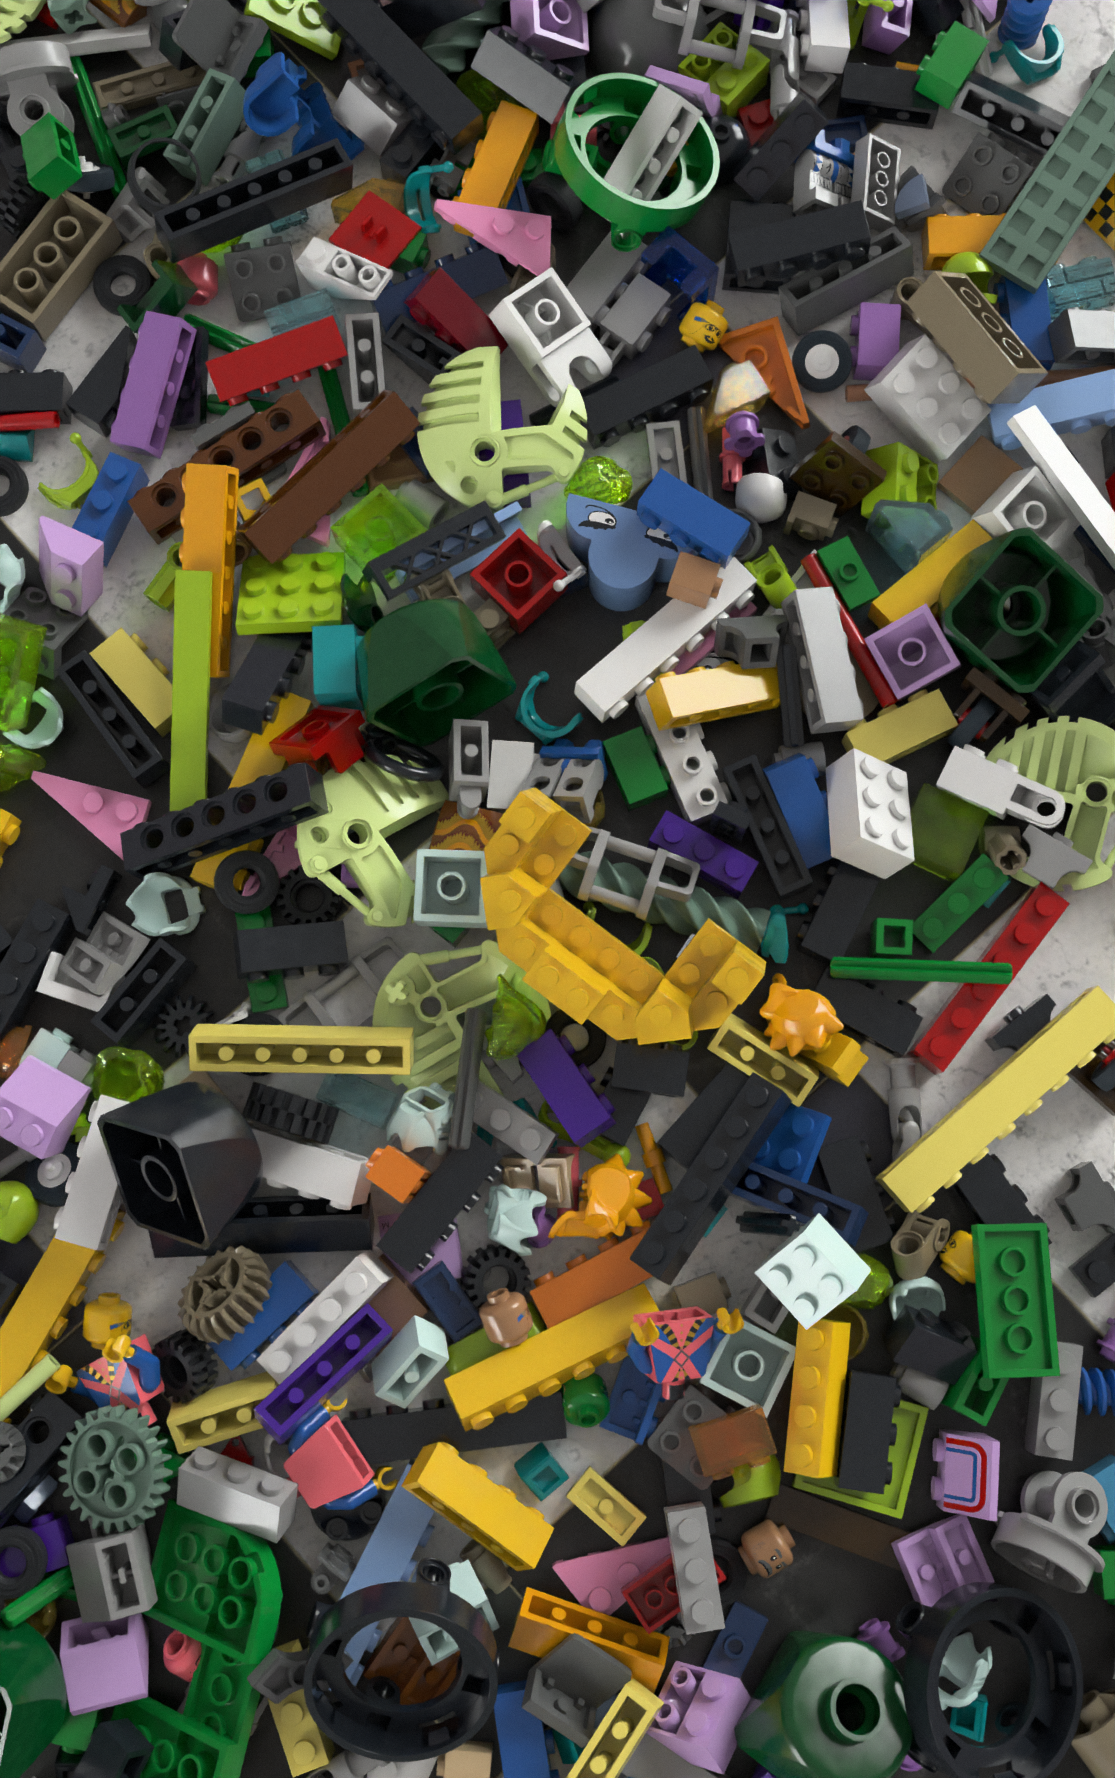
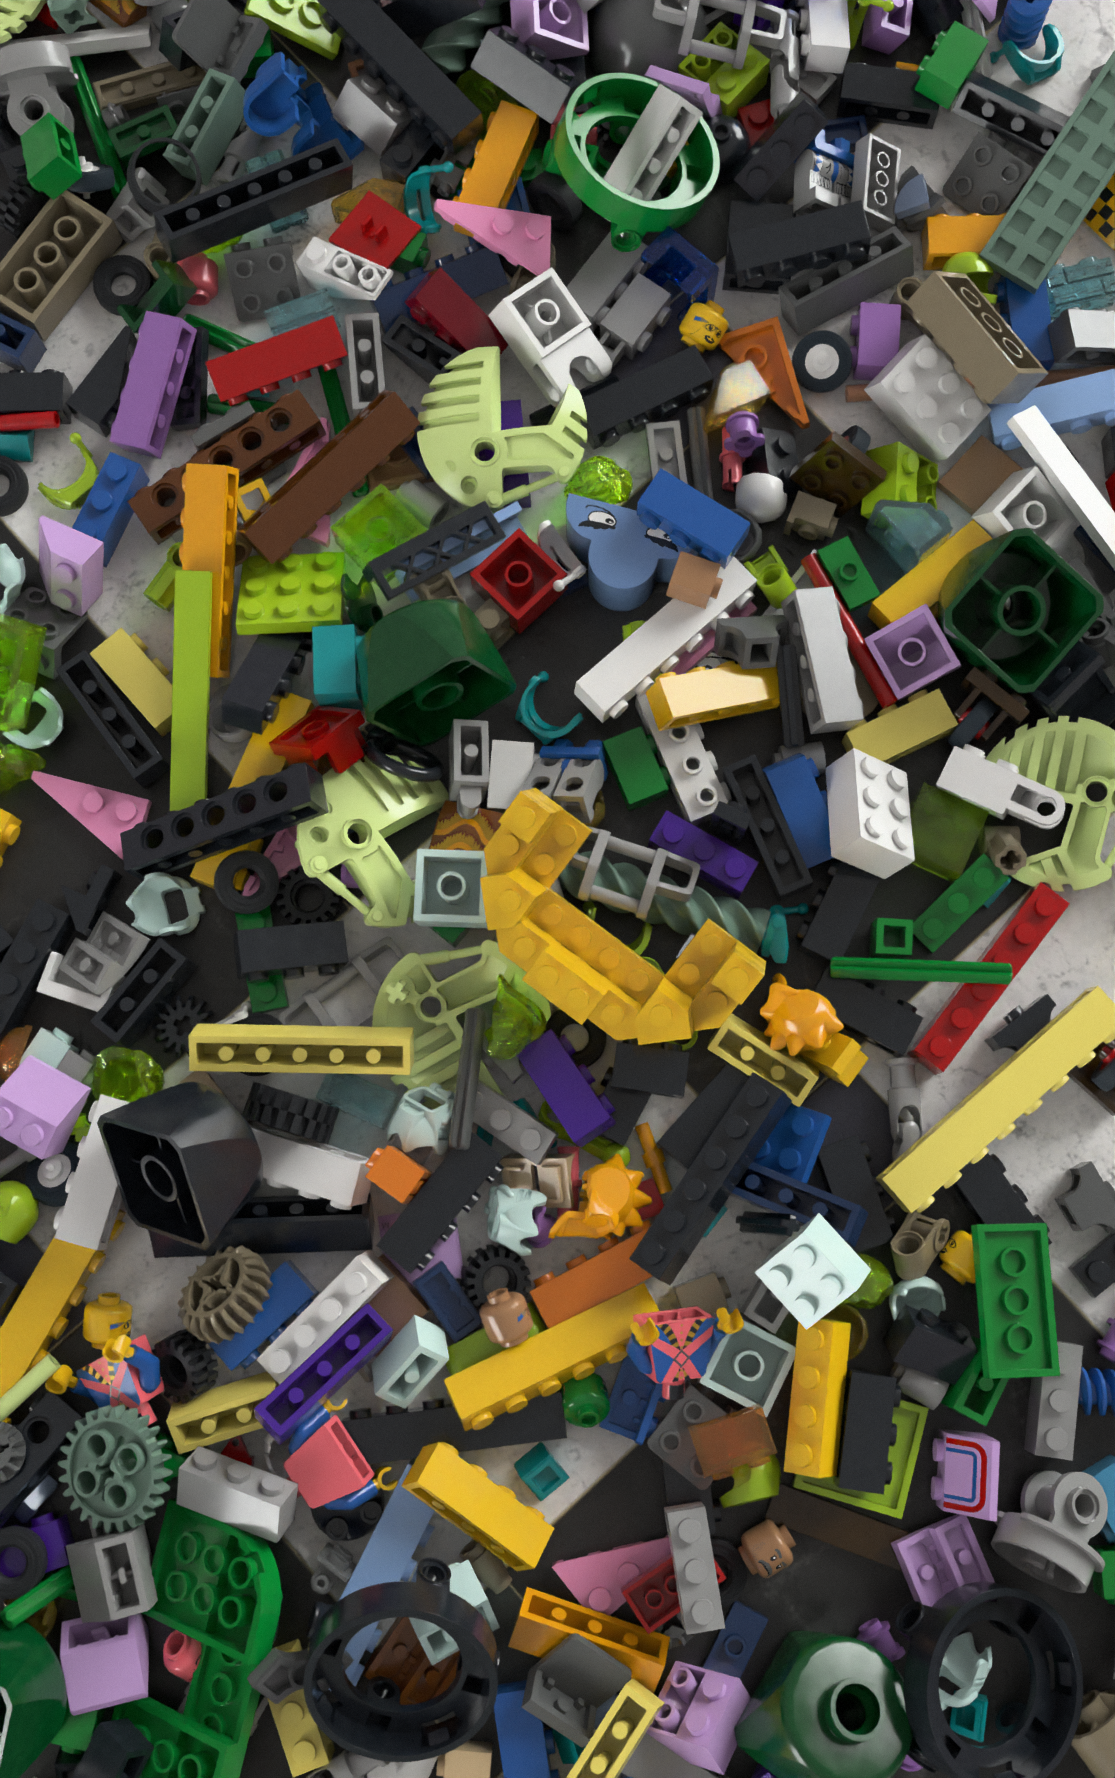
(606, 1506): light yellow plate -> none
(1052, 857): light grey brick -> none

